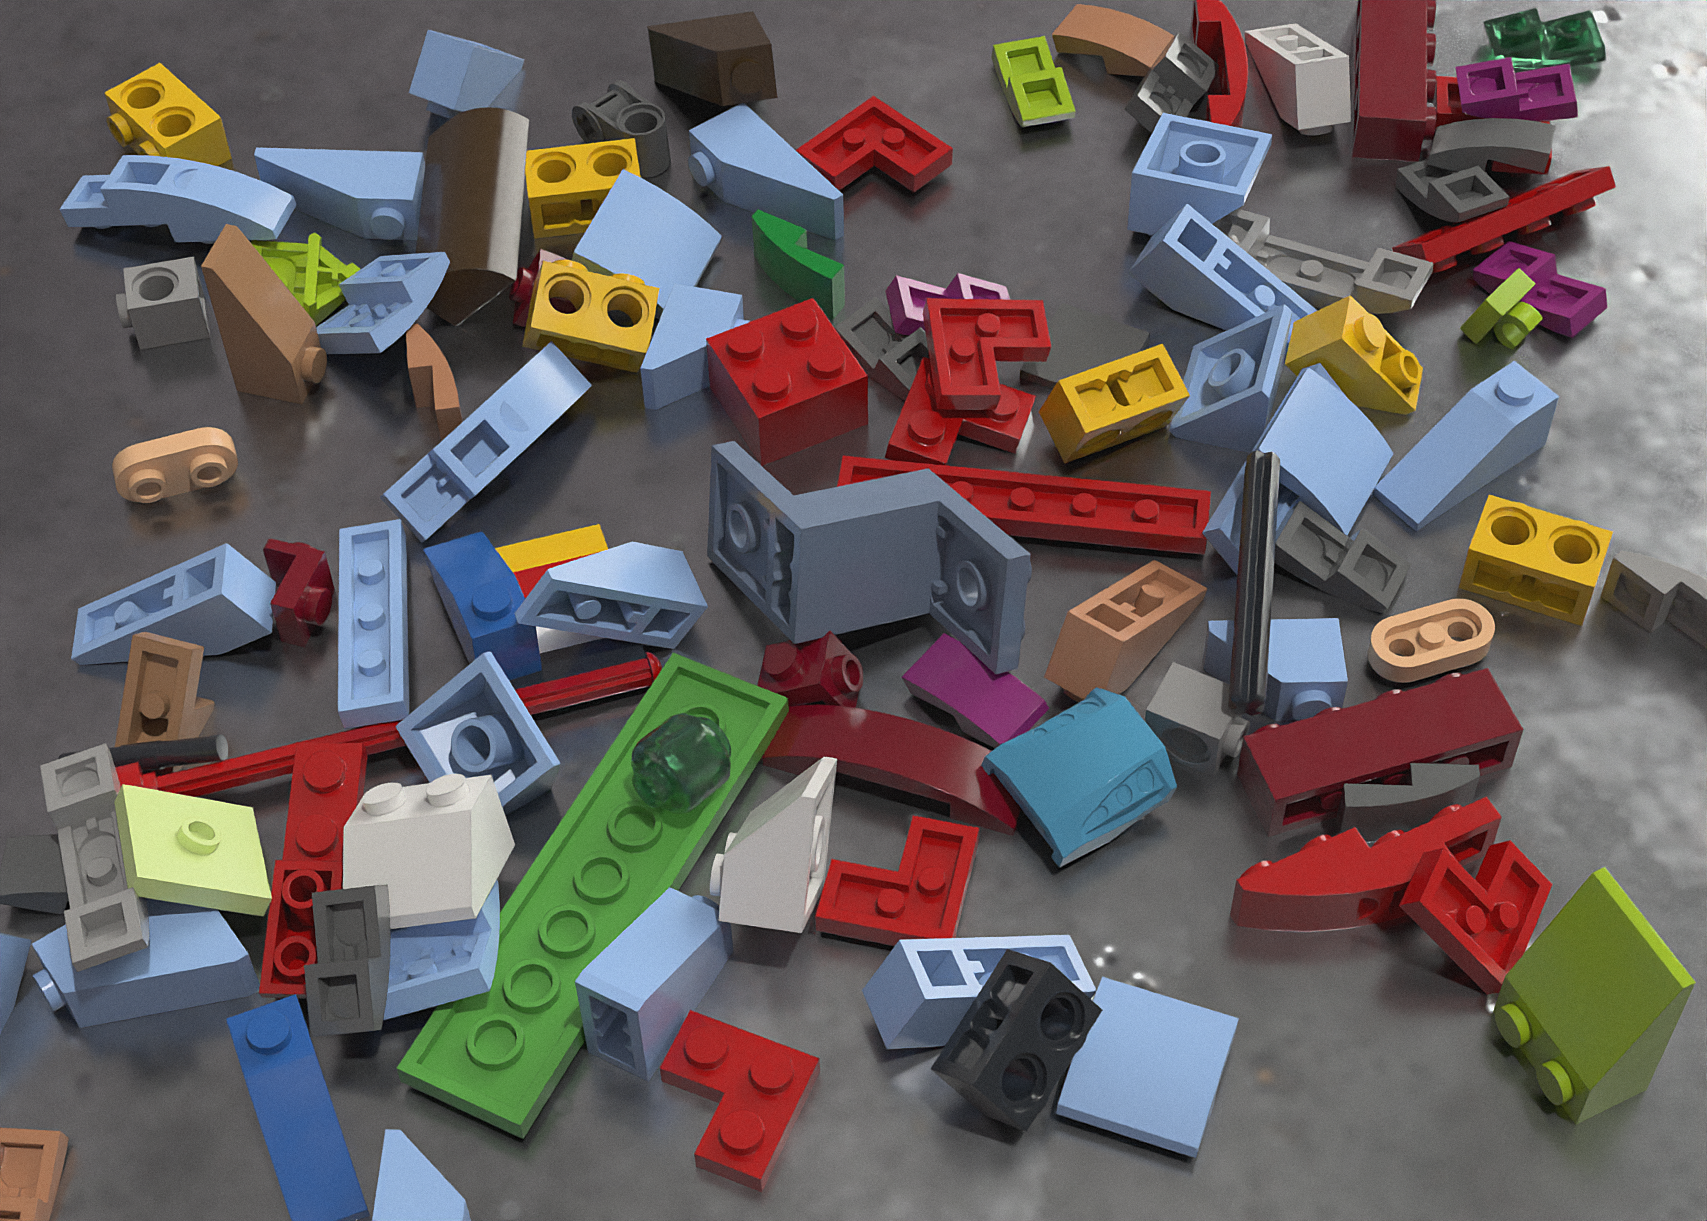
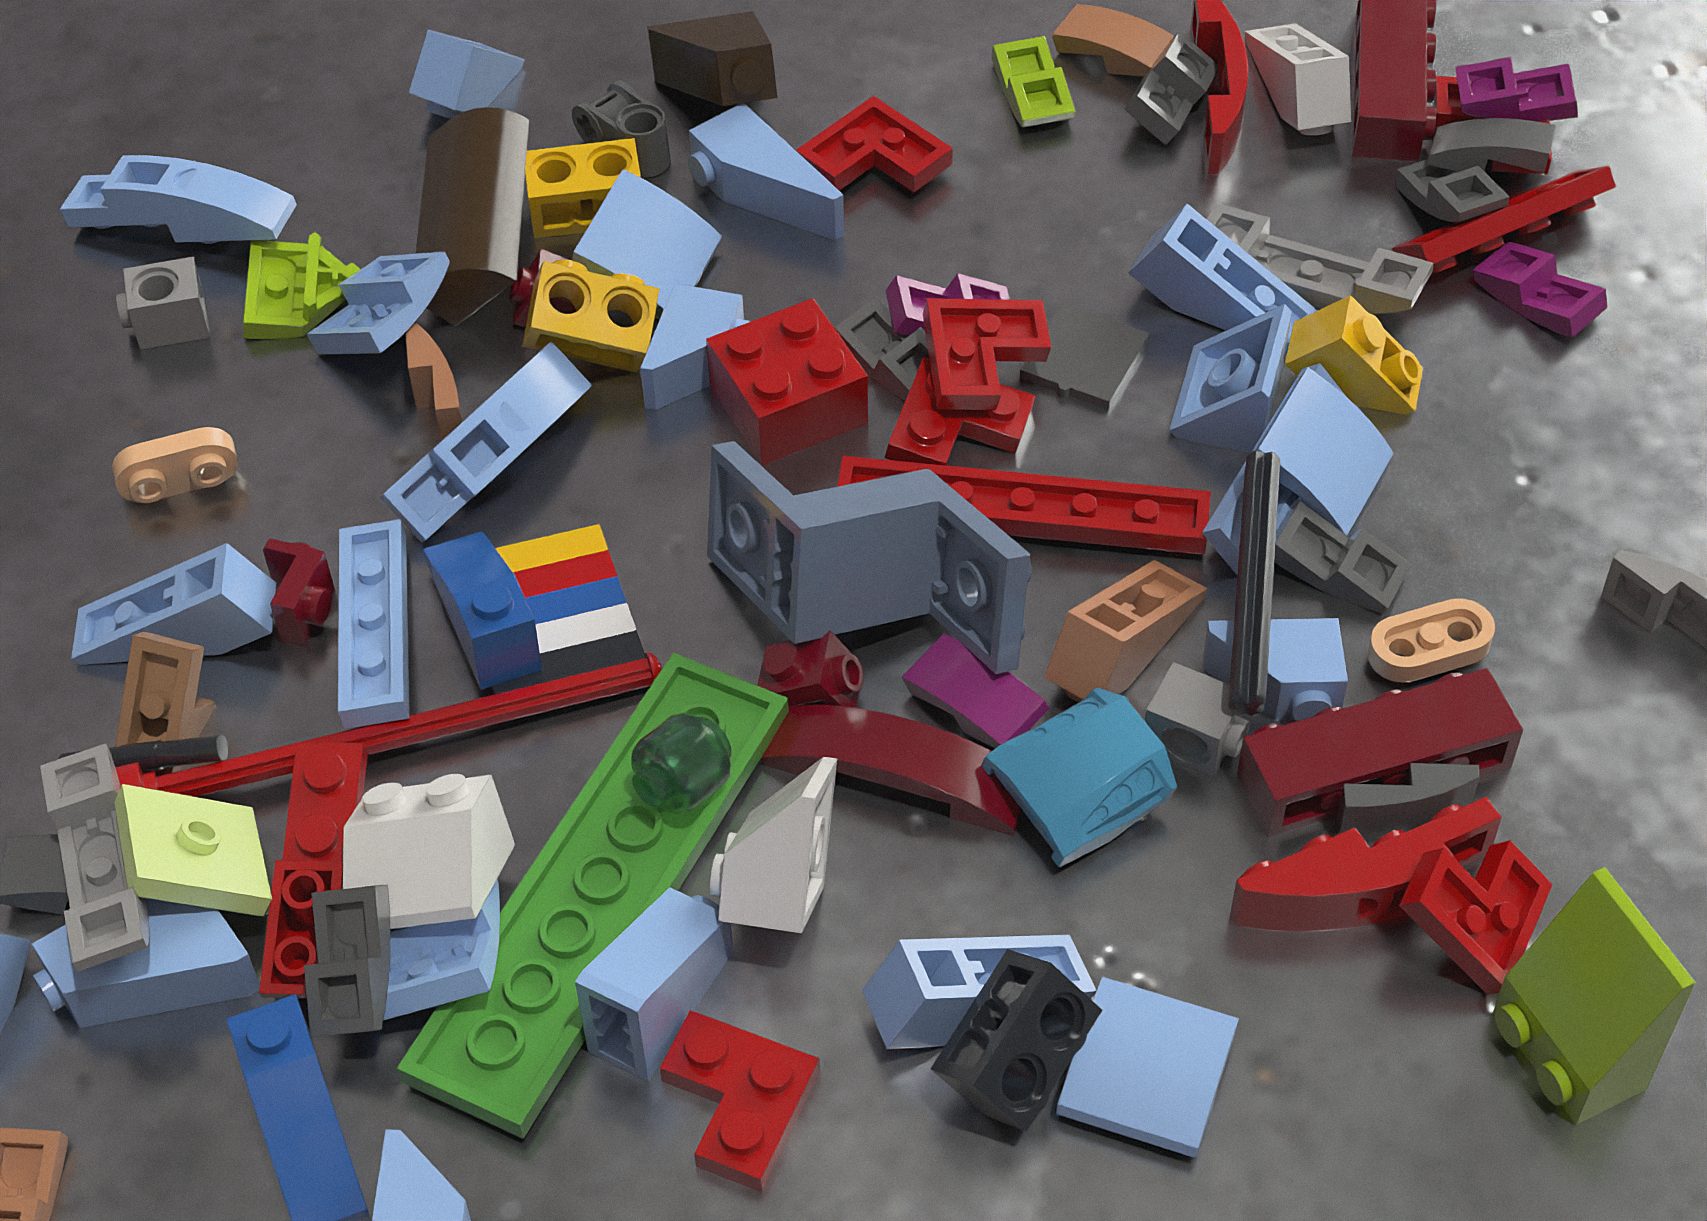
(165, 119): yellow brick -> none
(262, 325): medium nougat slope -> none
(351, 189): light blue slope -> none
(480, 730): light blue slope -> none
(619, 594): light blue slope -> none
(798, 271): green slope -> none
(905, 904): red plate -> none
(1113, 403): yellow brick -> none
(1193, 165): light blue slope -> none
(1470, 446): light blue slope -> none
(1505, 313): lime tile -> none
(1535, 559): yellow brick -> none
(1545, 44): clear green slope -> none

